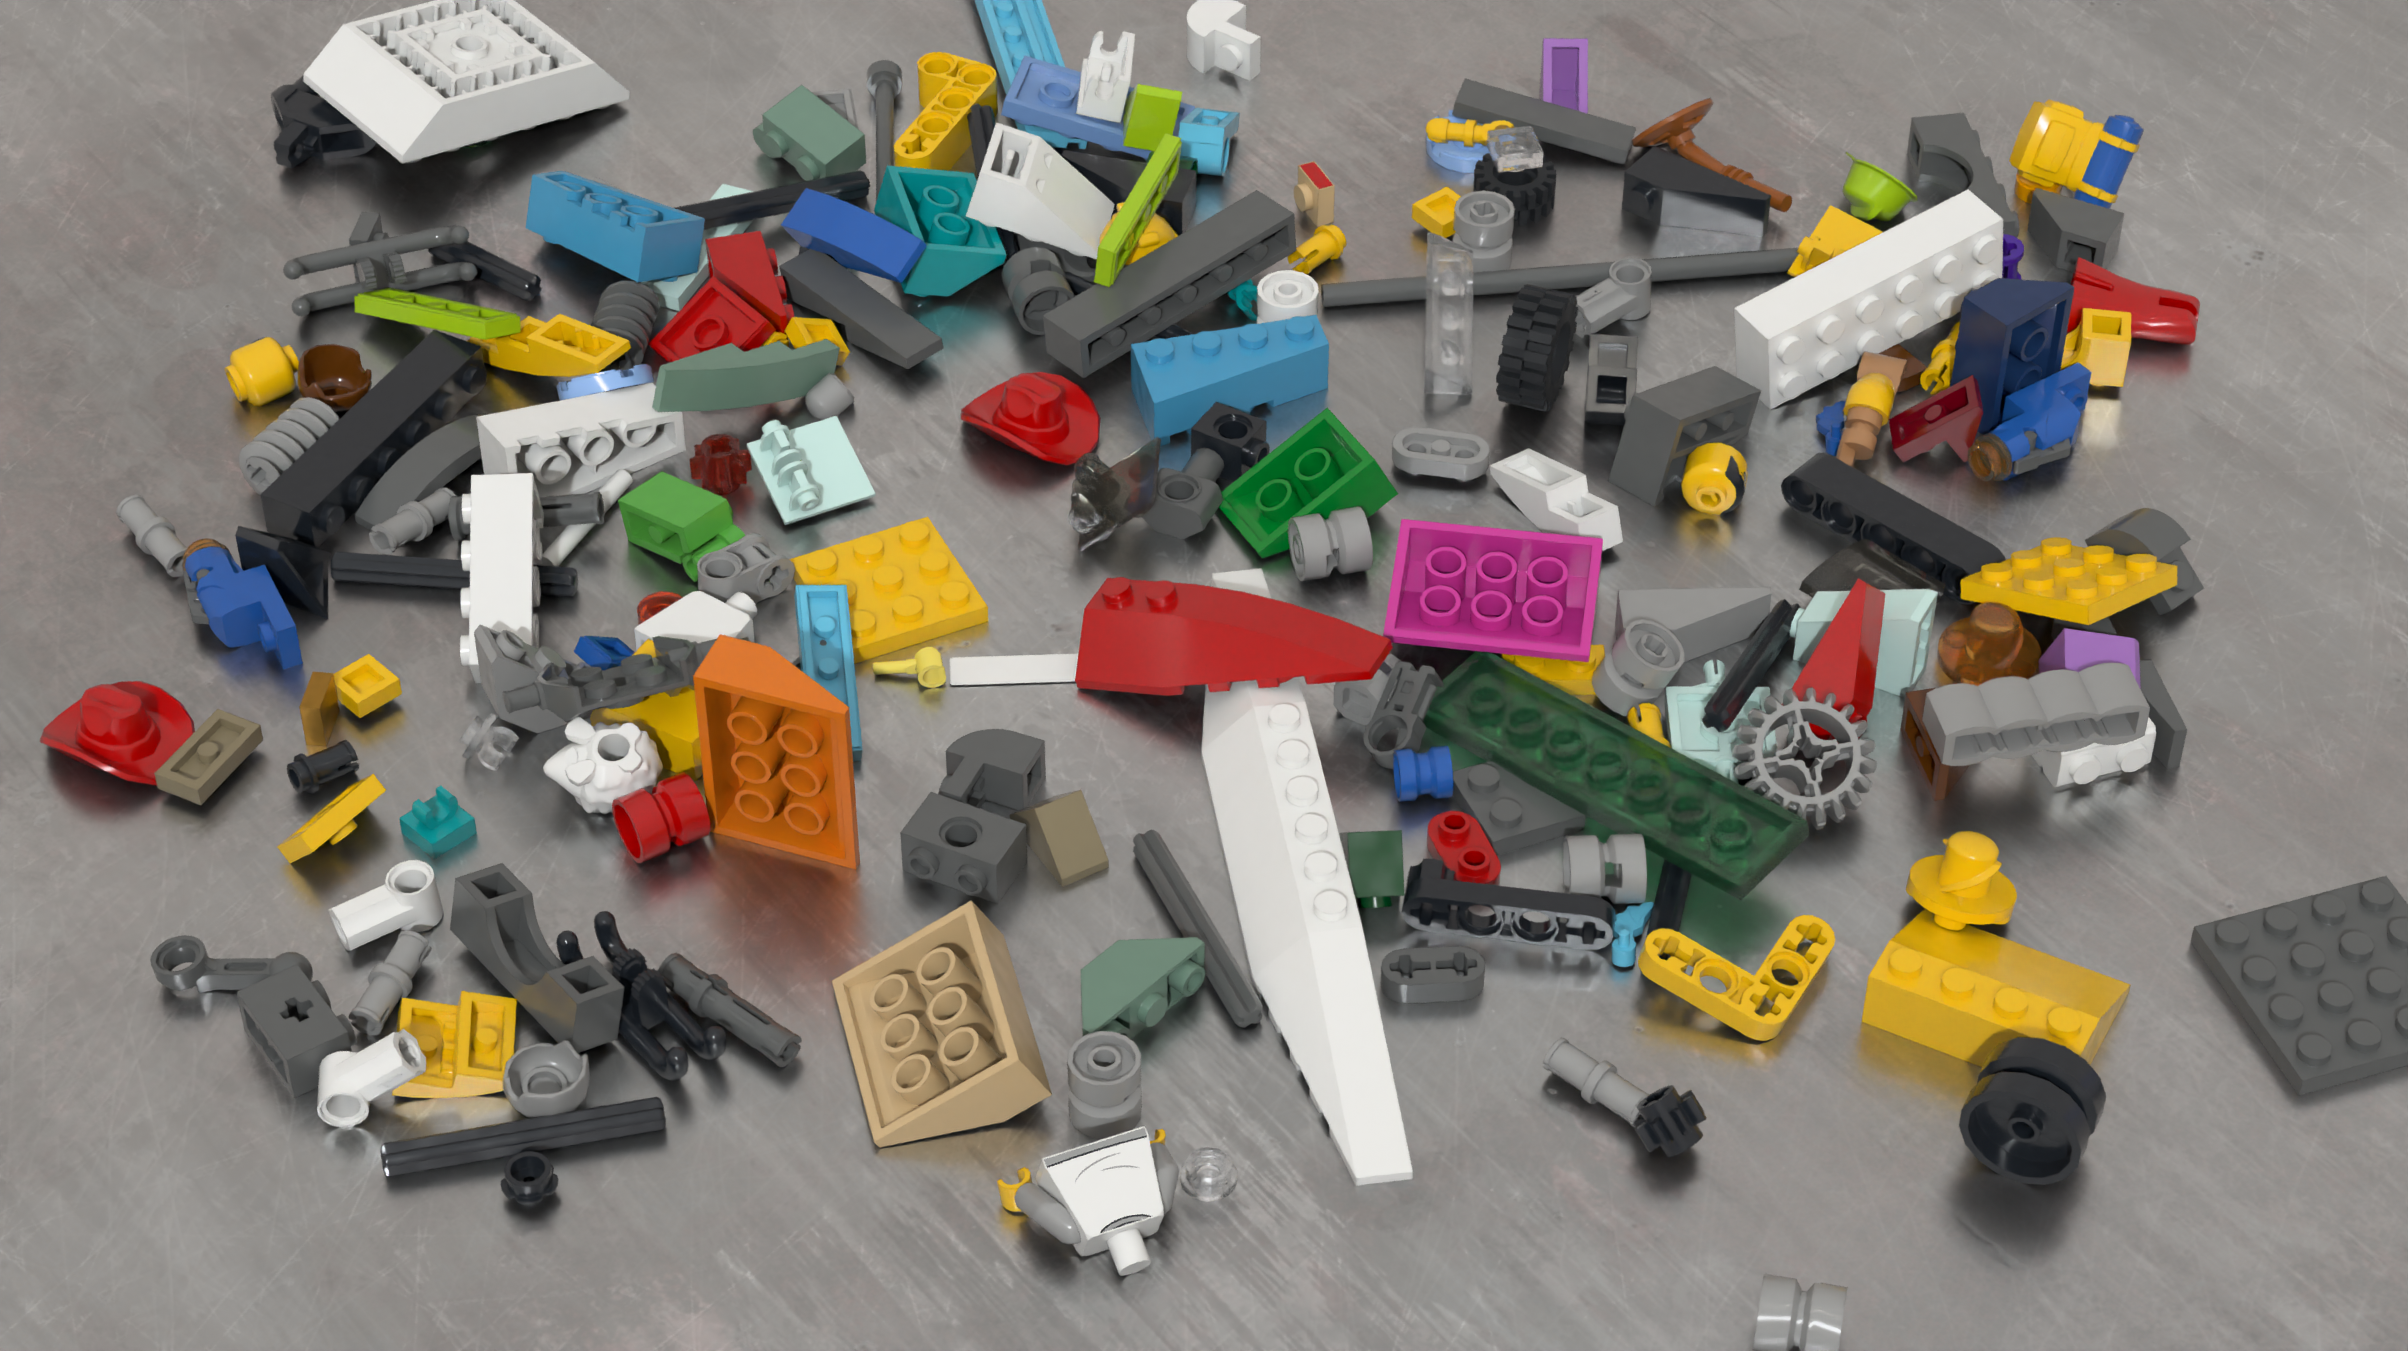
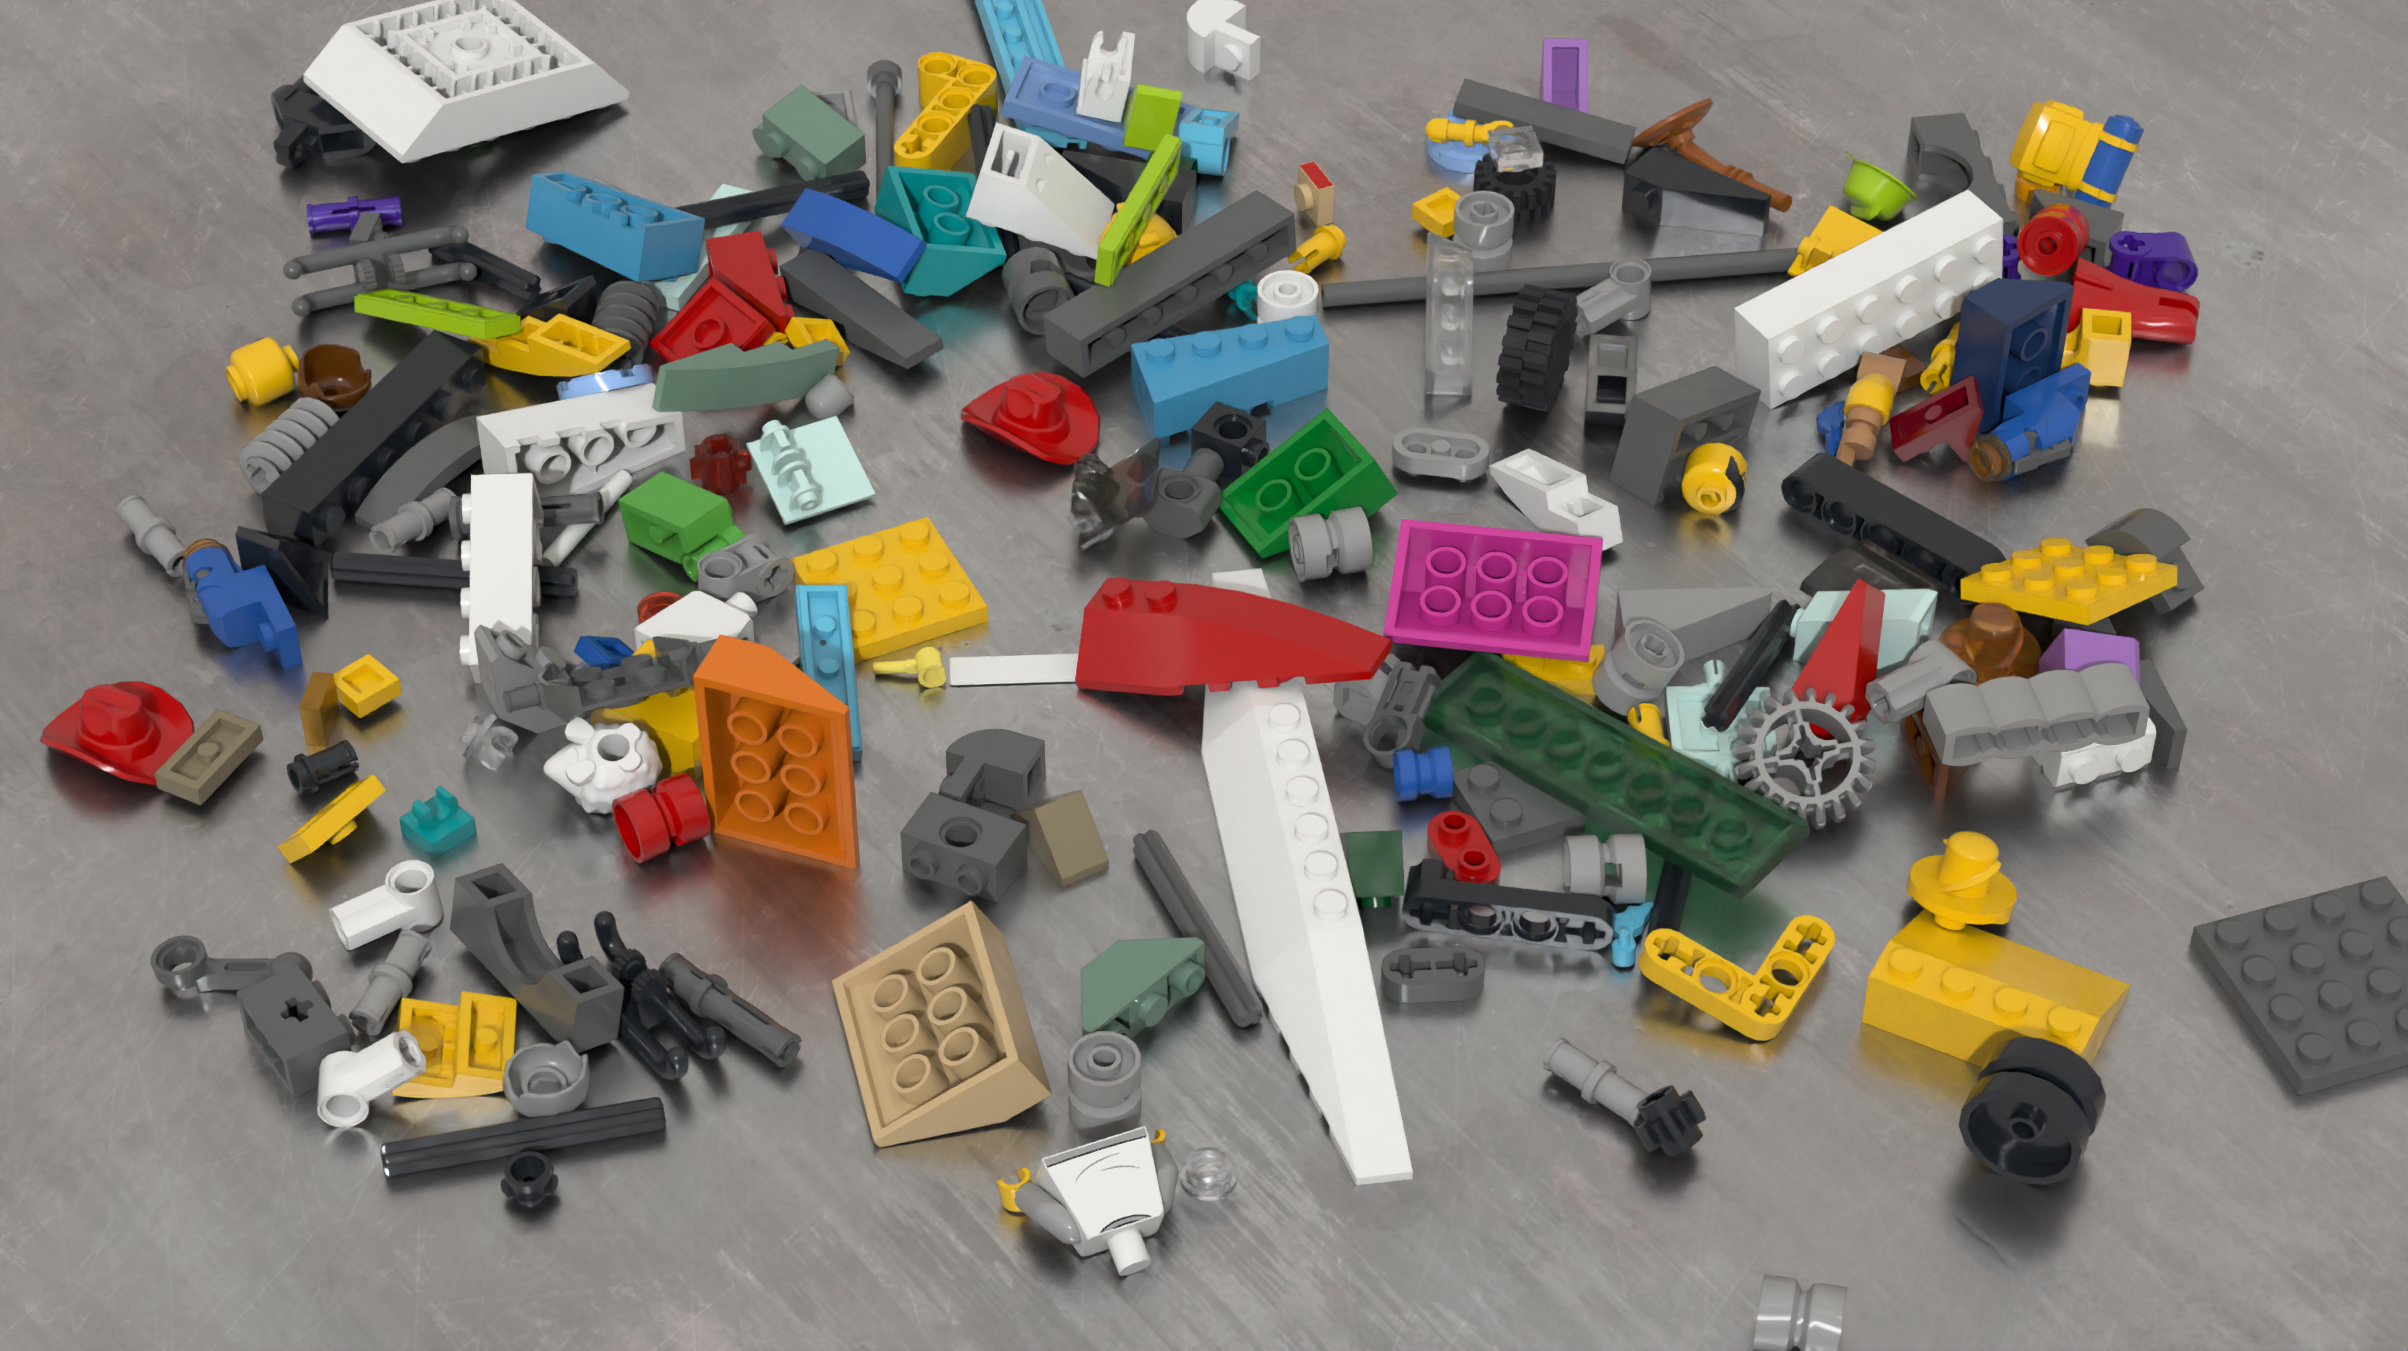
(346, 214): none -> dark purple pin
(573, 300): none -> black slope
(1905, 688): none -> light grey piece
(2053, 239): none -> red wheel
(2153, 259): none -> dark purple piece

